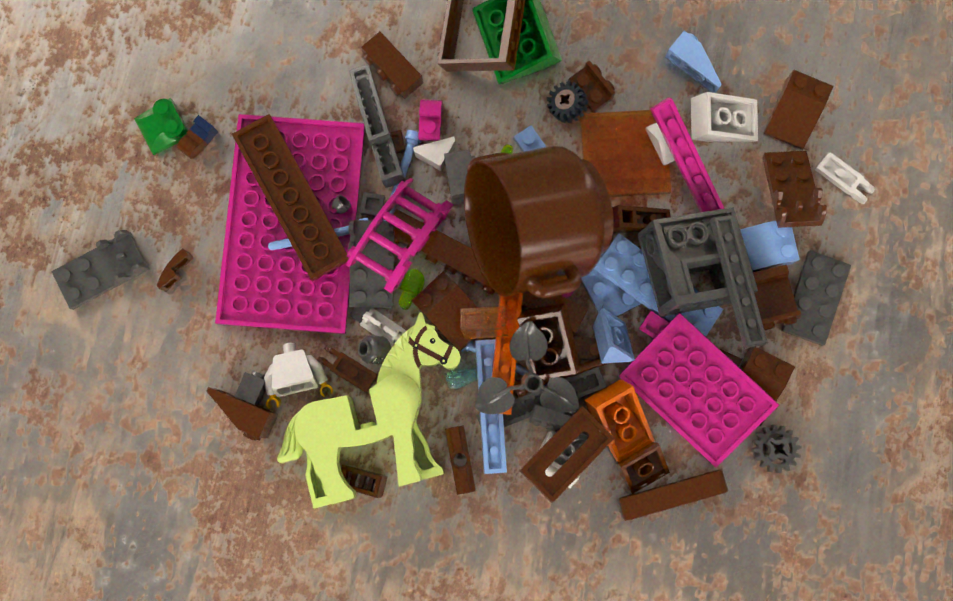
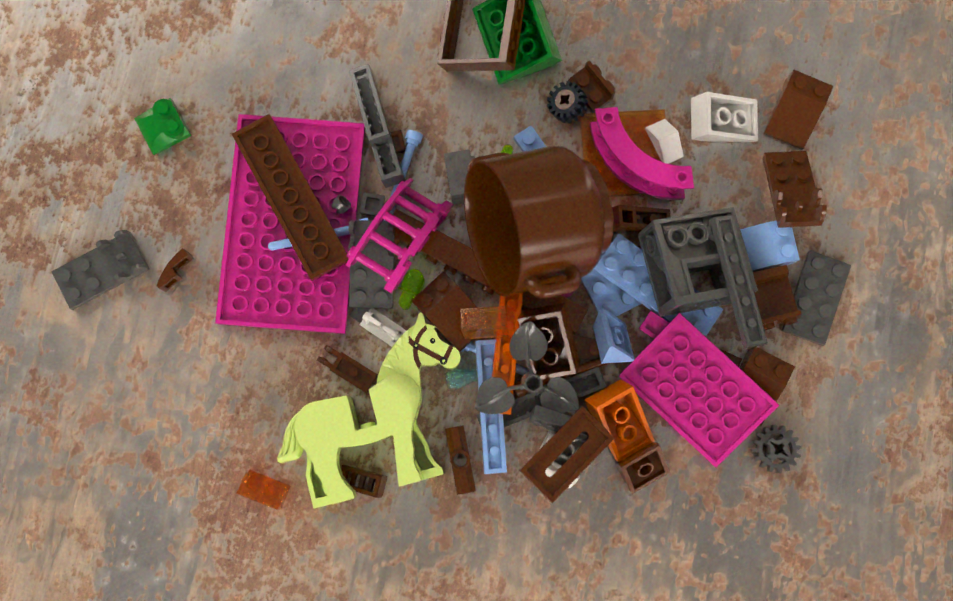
(197, 138): leg -> none
(250, 418): reddish brown slope -> none
(251, 388): flat silver brick -> none
(263, 489): none -> clear orange hinge
(293, 374): white torso -> none
(374, 349): dark grey head -> none
(391, 65): reddish brown brick -> none
(430, 119): dark pink brick -> none
(433, 152): white slope -> none
(632, 164): none -> dark pink fence
(673, 495): reddish brown beam -> none
(686, 155): dark pink plate -> none
(692, 59): light blue slope -> none
(844, 177): white hinge -> none

